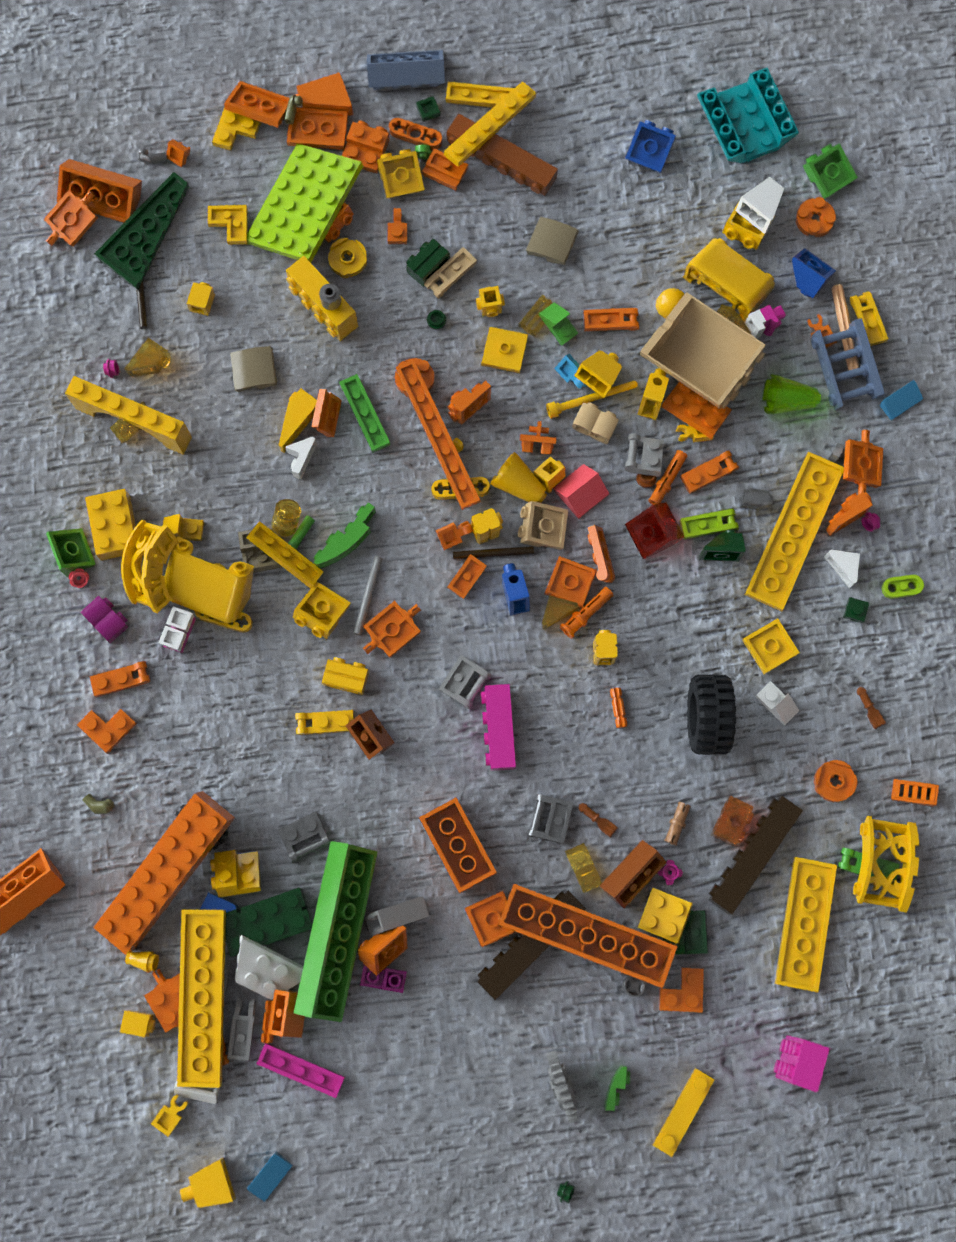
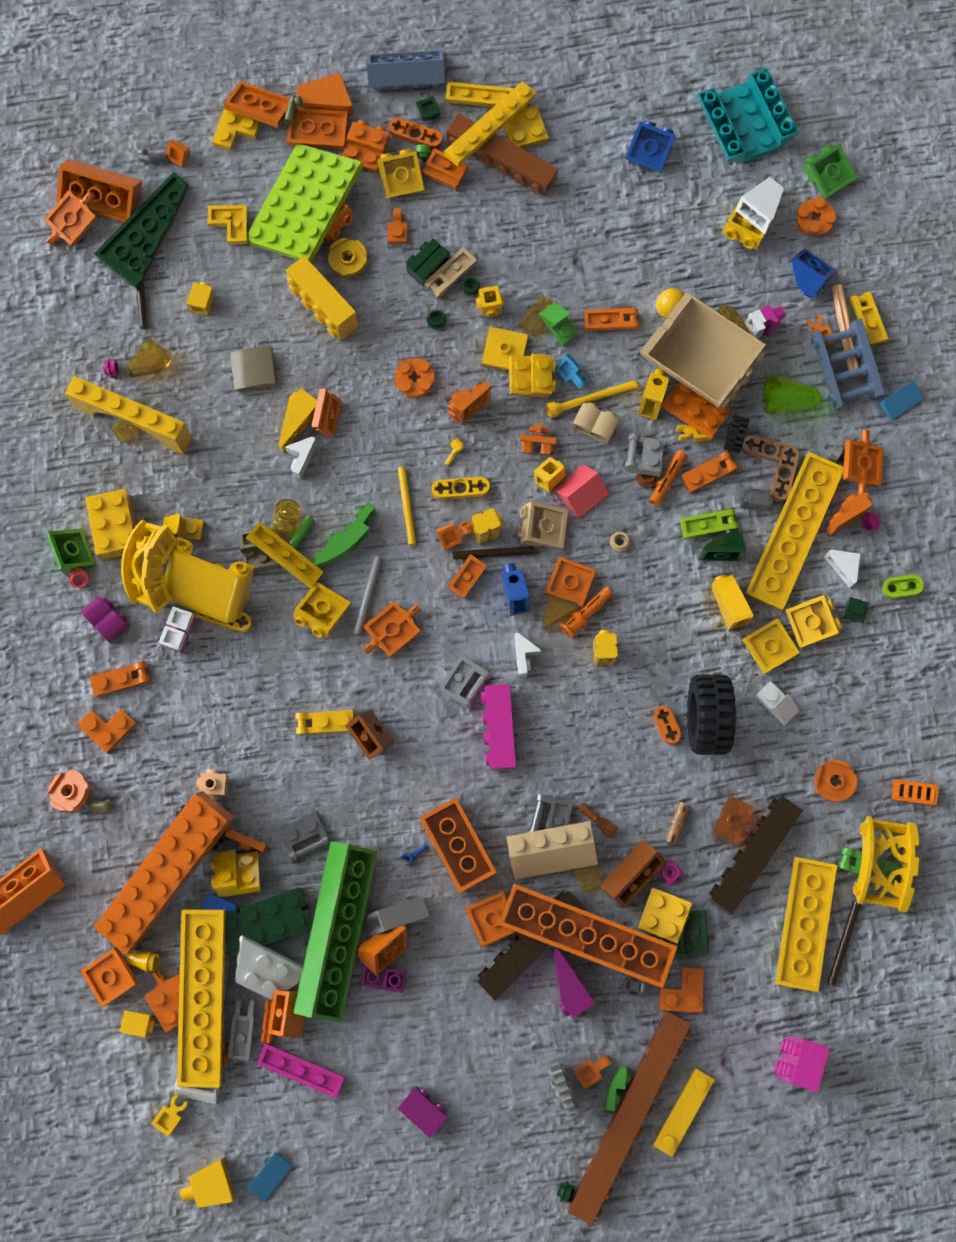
(79, 795): none -> orange plate
(109, 977): none -> orange plate
(220, 786): none -> light nougat brick
(246, 842): none -> orange plate
(330, 296): flat silver brick -> none
(345, 676): yellow brick -> none
(364, 413): bright green plate -> none
(406, 506): none -> yellow bar
(414, 854): none -> blue hand
(423, 1111): none -> magenta brick
(437, 434): orange plate -> none
(470, 281): none -> dark green plate
(519, 480): yellow cone -> none
(524, 648): none -> white slope
(526, 128): none -> yellow plate
(531, 375): none -> yellow plate
(552, 240): dark tan slope -> none
(552, 850): none -> tan slope
(571, 992): none -> magenta slope
(588, 1072): none -> orange plate
(599, 372): yellow torso -> none
(601, 554): orange plate -> none
(618, 707): orange axle -> none
(624, 537): none -> tan plate
(628, 1118): none -> dark orange brick
(654, 530): clear red slope -> none
(662, 727): none -> orange beam
(730, 276): yellow windscreen -> none
(731, 602): none -> yellow slope
(736, 434): none -> black tyre
(779, 457): none -> medium nougat beam
(814, 621): none -> yellow plate
(844, 943): none -> dark brown bar
(873, 714): dark orange piece -> none

